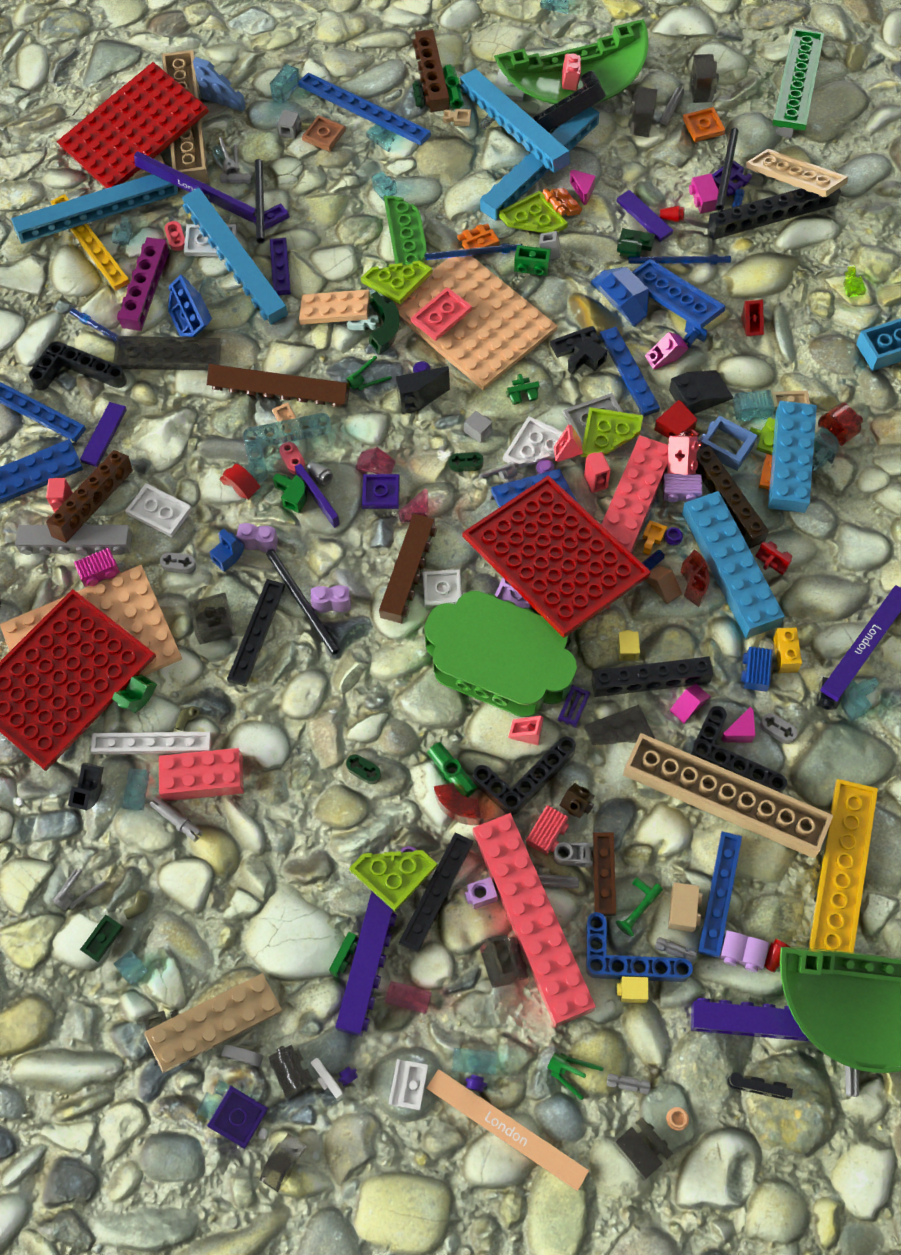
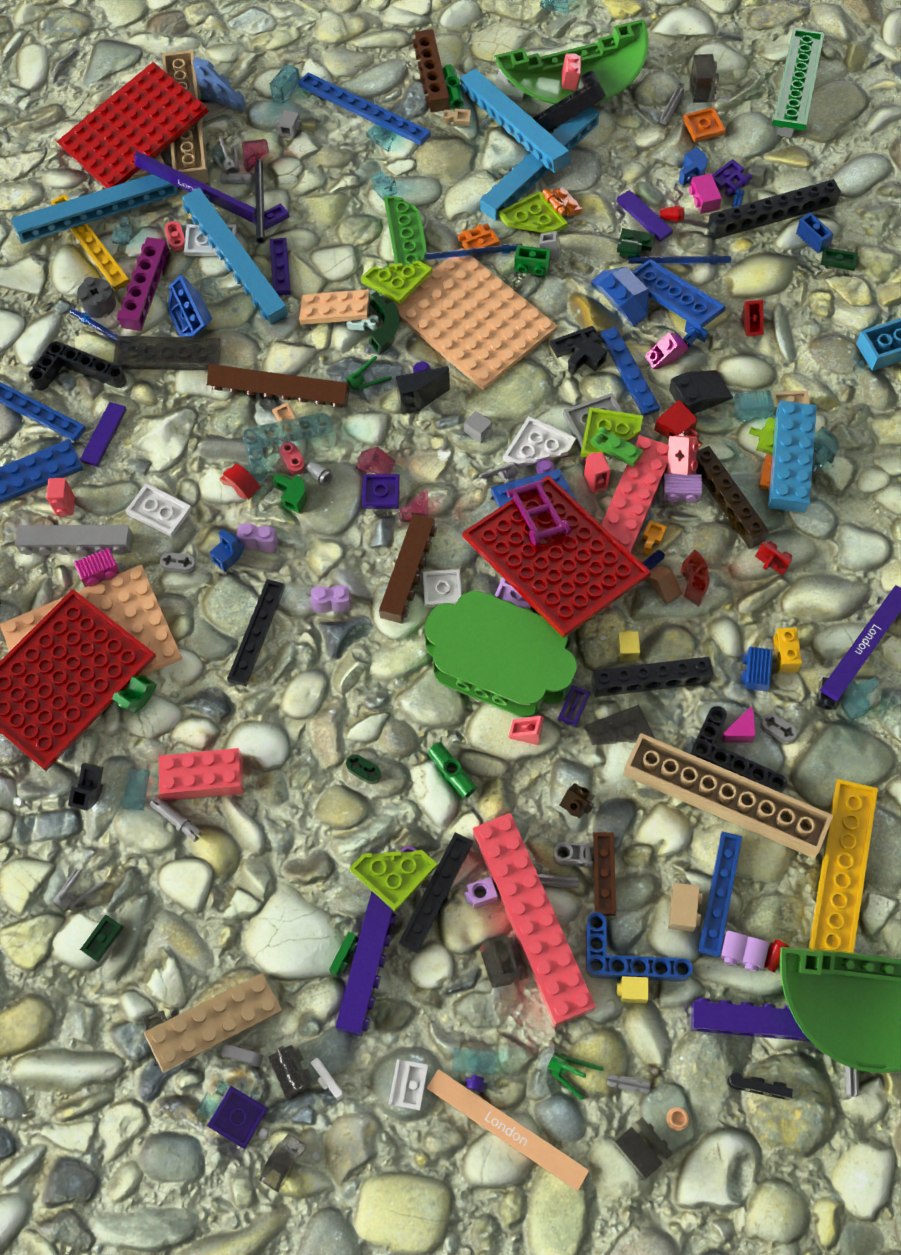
(89, 496): reddish brown brick -> none
(96, 297): none -> dark grey brick
(131, 967): clear light blue brick -> none
(139, 906): olive arm -> none
(150, 742): white plate -> none
(186, 715): olive arm -> none
(212, 618): clear smoke brick -> none
(254, 150): none -> clear pink slope
(302, 601): black piece -> none
(318, 496): dark purple tile -> none
(323, 133): nougat tile -> none
(347, 1075): dark purple plate -> none
(408, 997): clear pink plate -> none
(418, 94): dark green axle -> none
(441, 314): coral plate -> none
(457, 806): clear red brick -> none
(466, 462): dark green beam -> none
(522, 388): green hips -> none
(528, 779): black beam -> none
(535, 535): none -> magenta piece
(547, 830): coral brick -> none
(568, 445): coral slope -> none
(582, 184): dark pink slope -> none
(616, 447): none -> bright green plate
(642, 111): clear smoke brick -> none
(651, 894): green piece -> none
(673, 536): dark purple plate -> none
(675, 949): light grey axle -> none
(689, 703): dark pink slope -> none
(694, 165): none -> blue brick
(726, 457): medium blue window -> none
(727, 169): black piece -> none
(732, 565): dark azure brick -> none
(797, 172): tan plate -> none
(814, 233): none -> blue brick
(839, 259): none -> dark green plate
(842, 422): clear red brick -> none
(853, 285): clear neon green plate -> none

